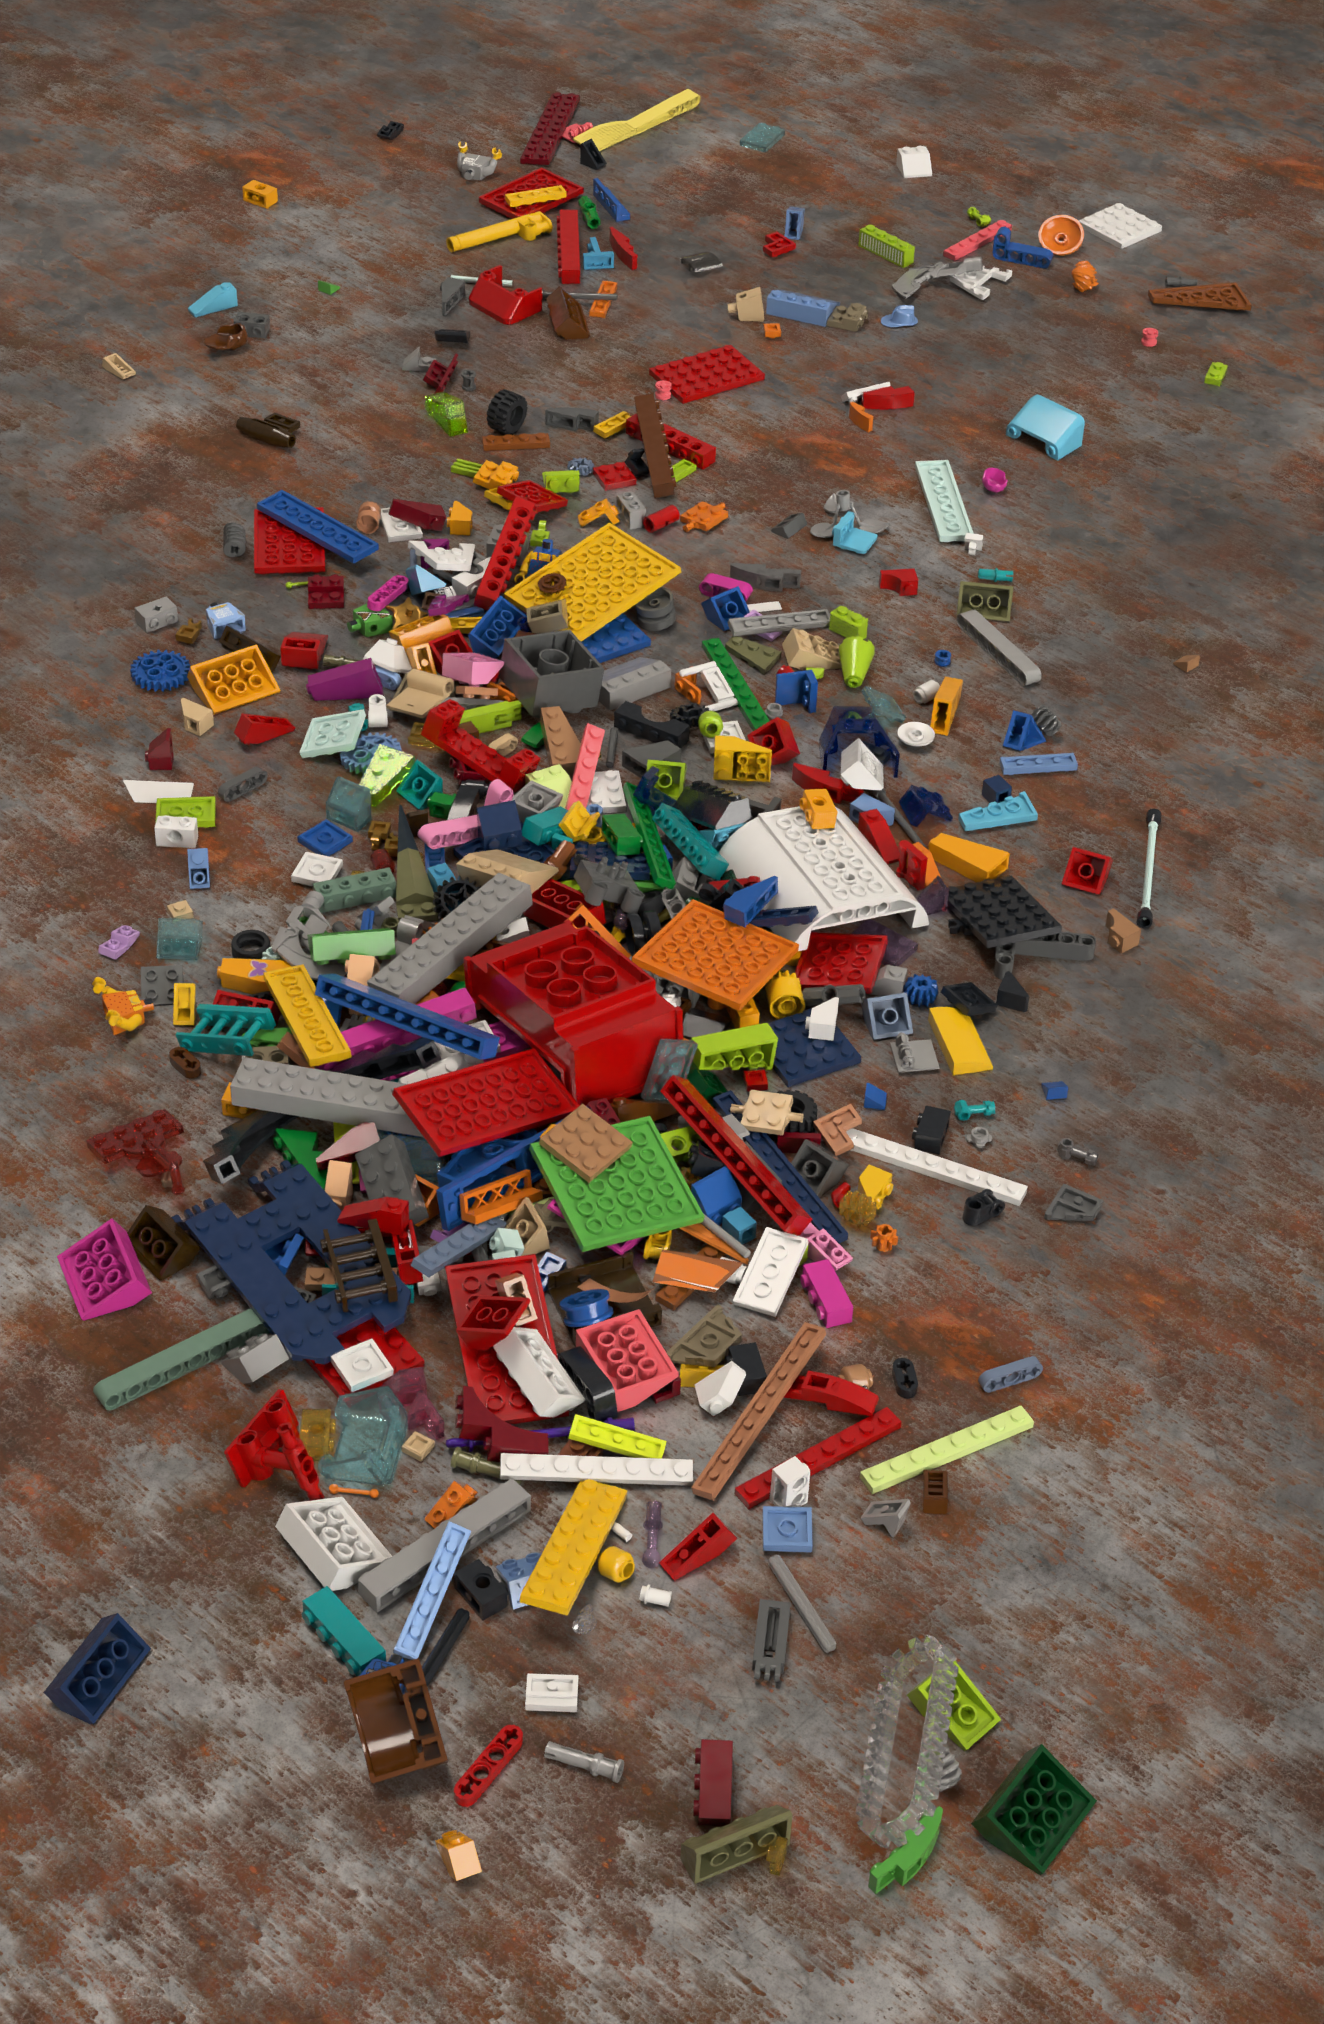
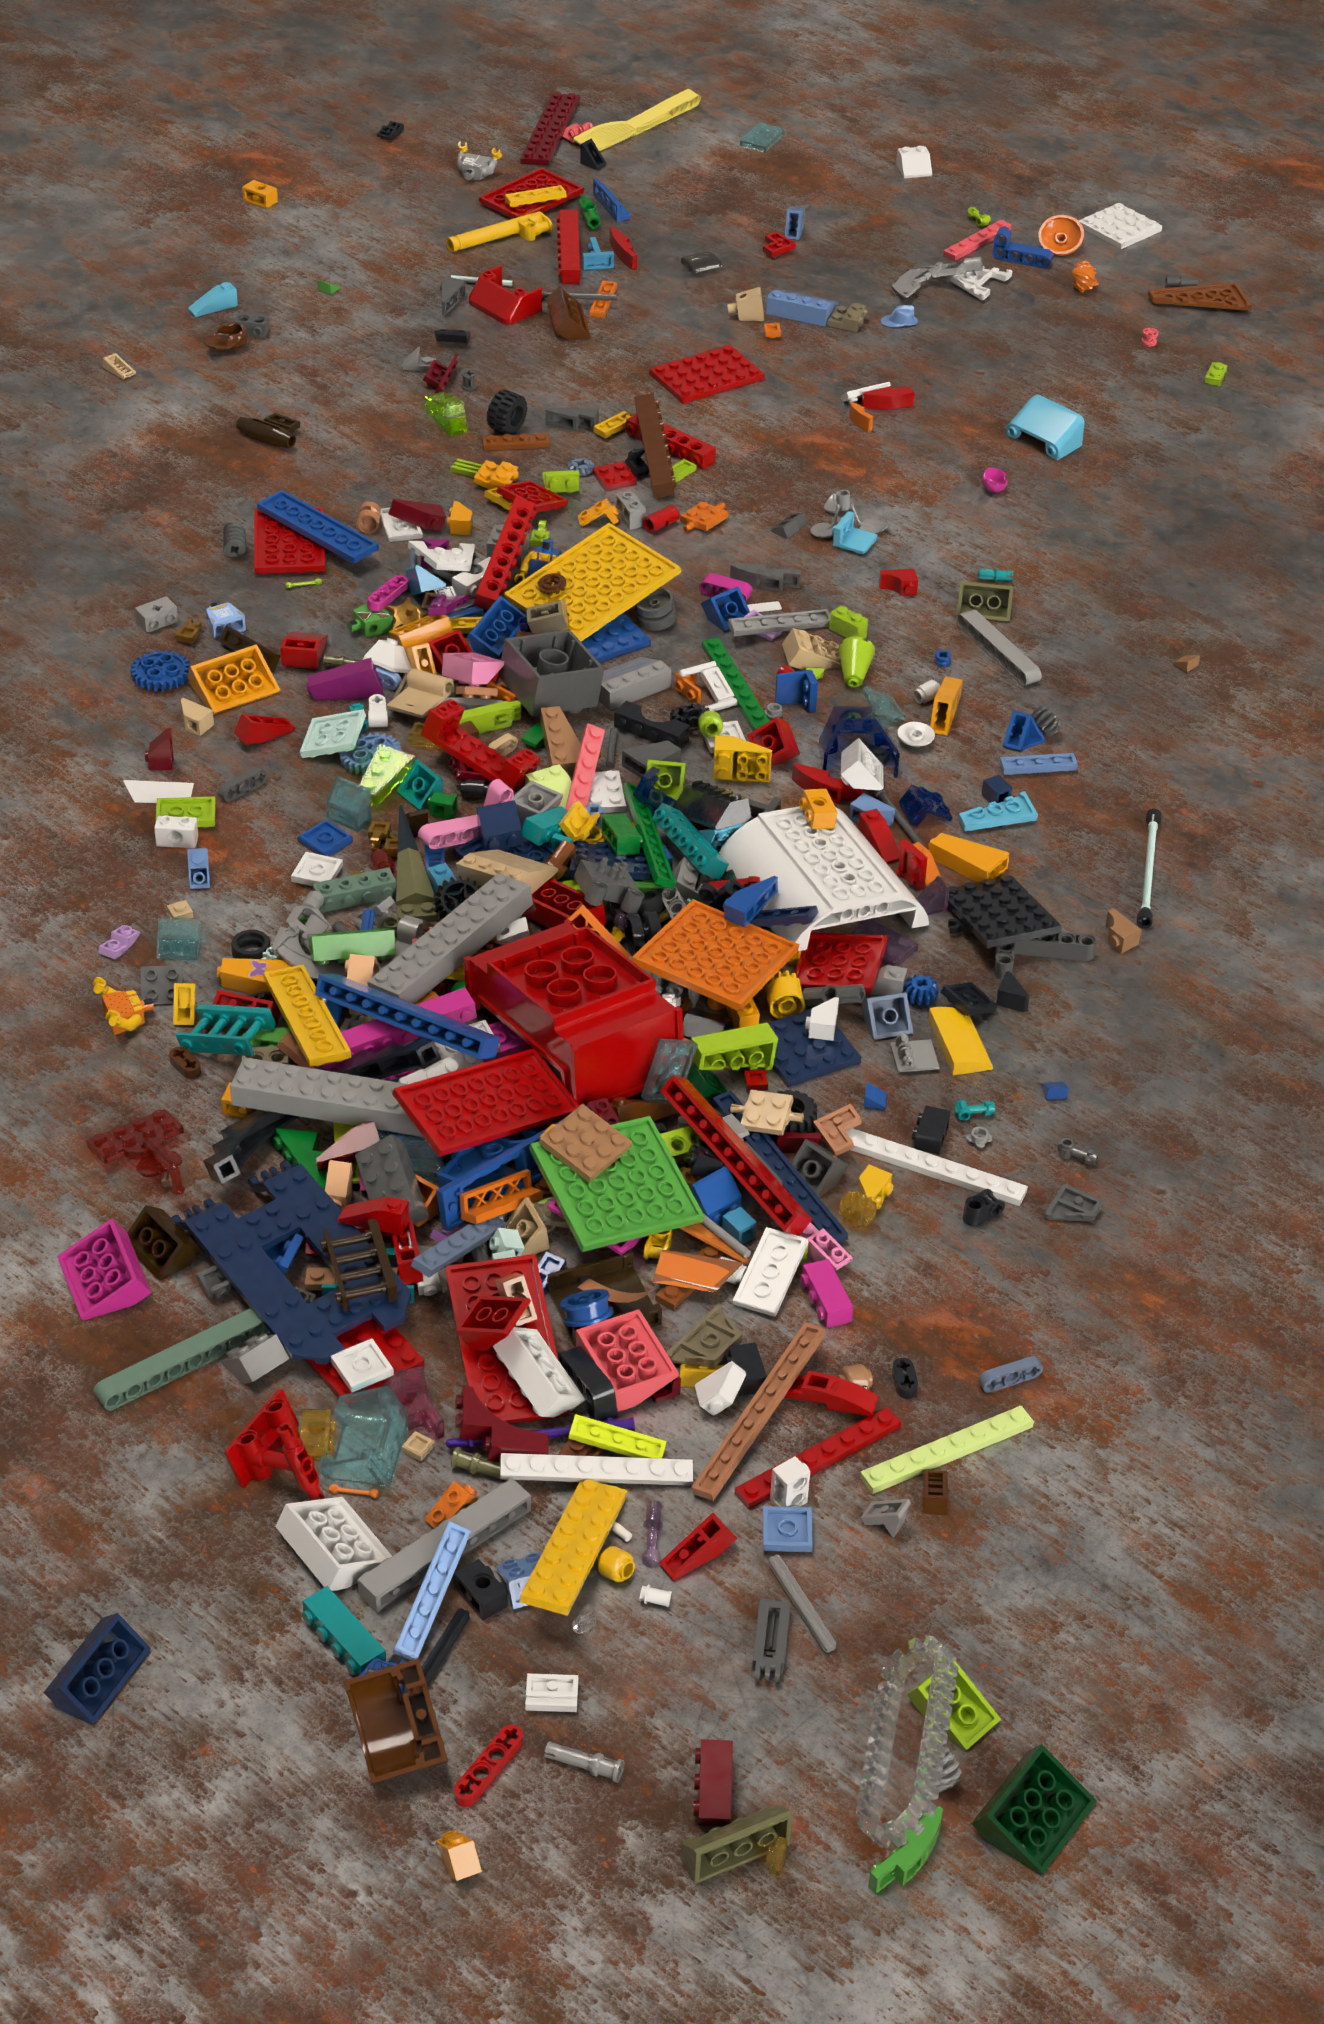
(325, 592): dark red plate -> none
(464, 802): black slope -> none
(663, 390): coral wheel -> none
(754, 653): olive wing -> none
(839, 1193): red arm -> none
(884, 1237): orange gear -> none
(886, 246): lime brick -> none
(943, 500): light aqua plate -> none
(973, 542): white tile -> none
(1087, 870): red slope -> none

